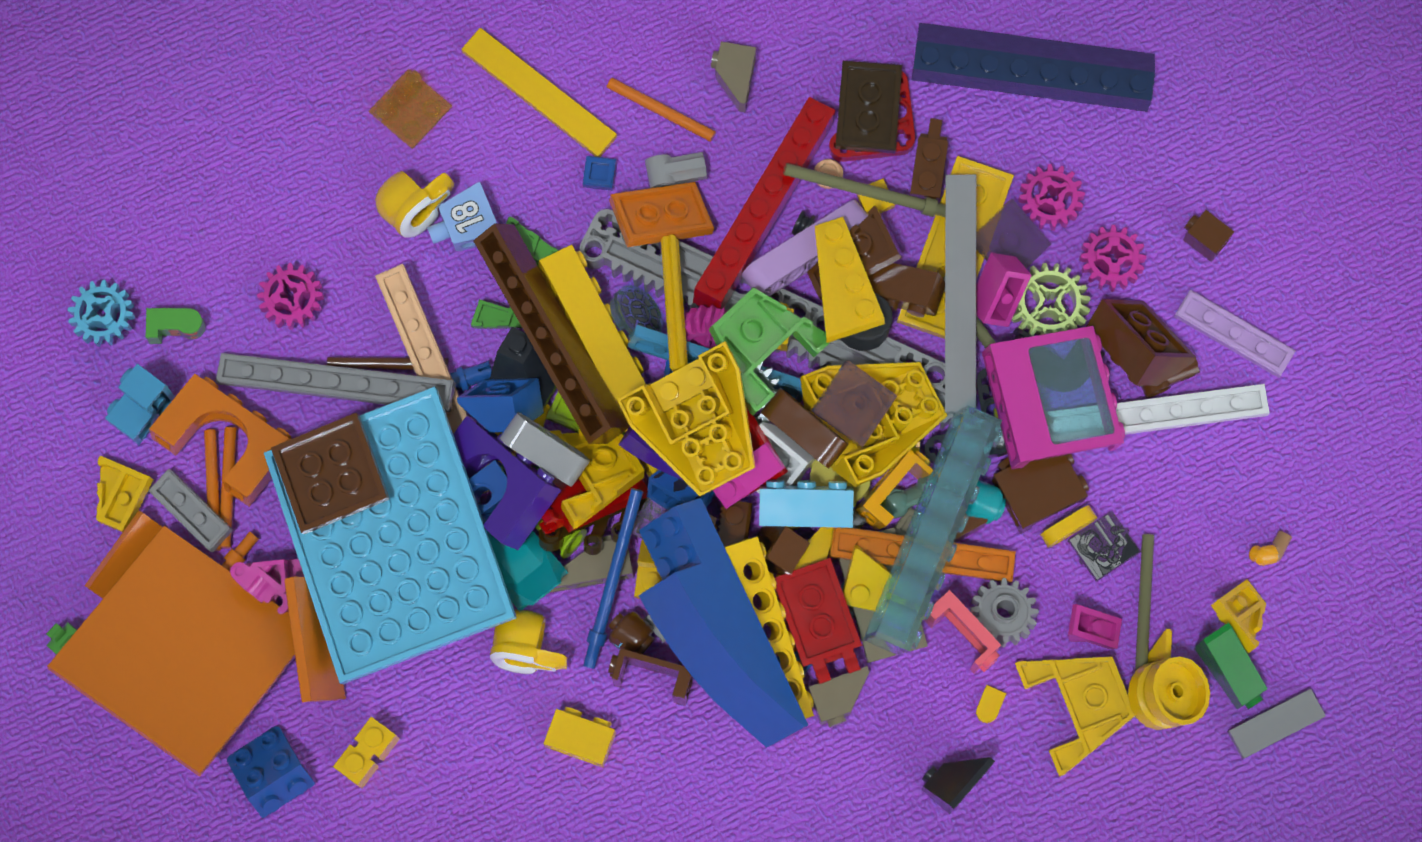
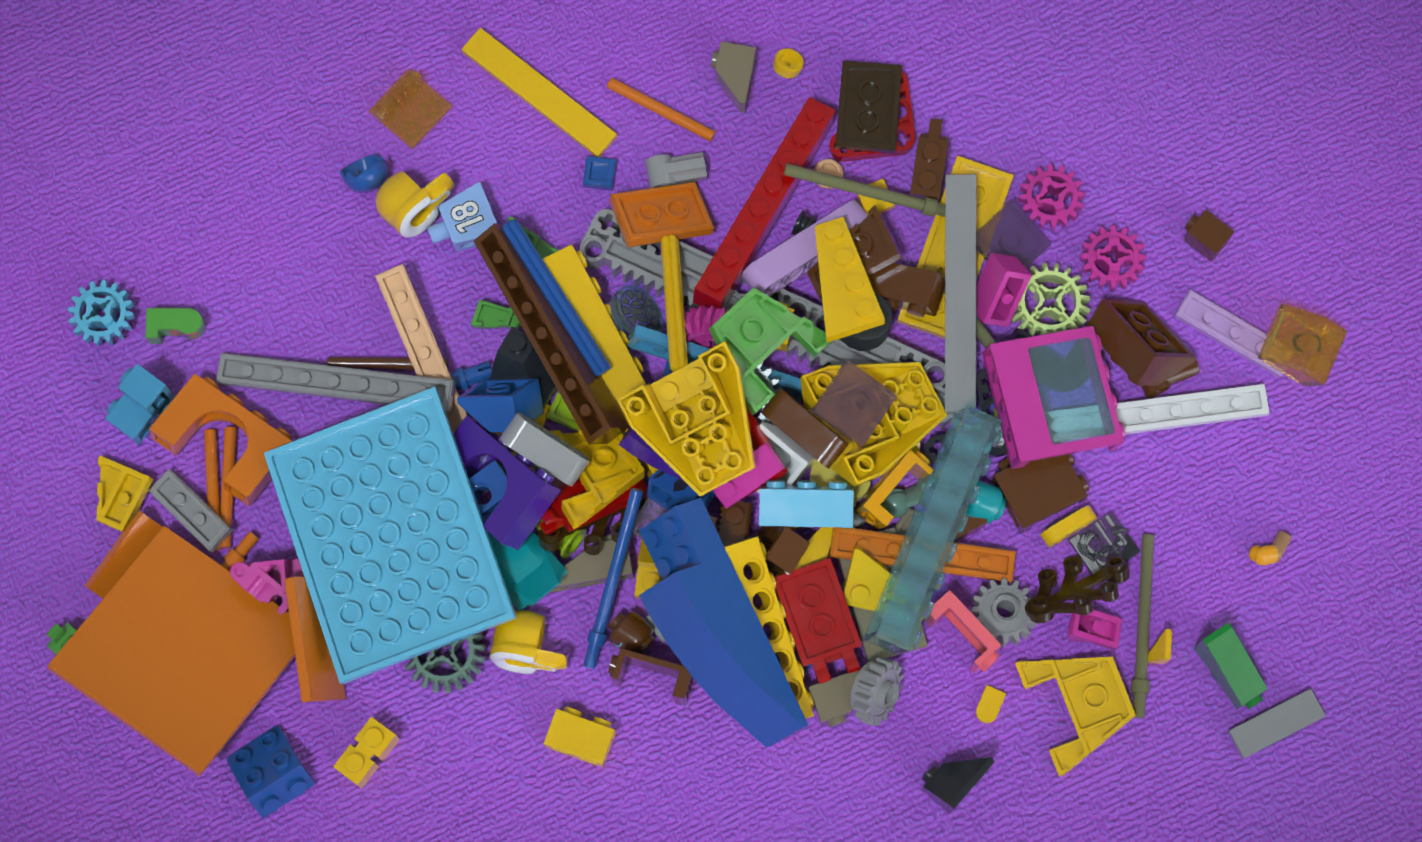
(301, 293): dark pink gear -> none
(330, 473): reddish brown plate -> none
(365, 174): none -> blue hair
(461, 671): none -> sand green gear
(556, 298): none -> blue axle
(788, 63): none -> yellow tile
(876, 690): none -> light grey gear
(1034, 67): dark blue slope -> none
(1043, 606): none -> dark brown plant
(1169, 693): yellow wheel -> none
(1243, 611): yellow wing -> none
(1302, 345): none -> clear yellow slope

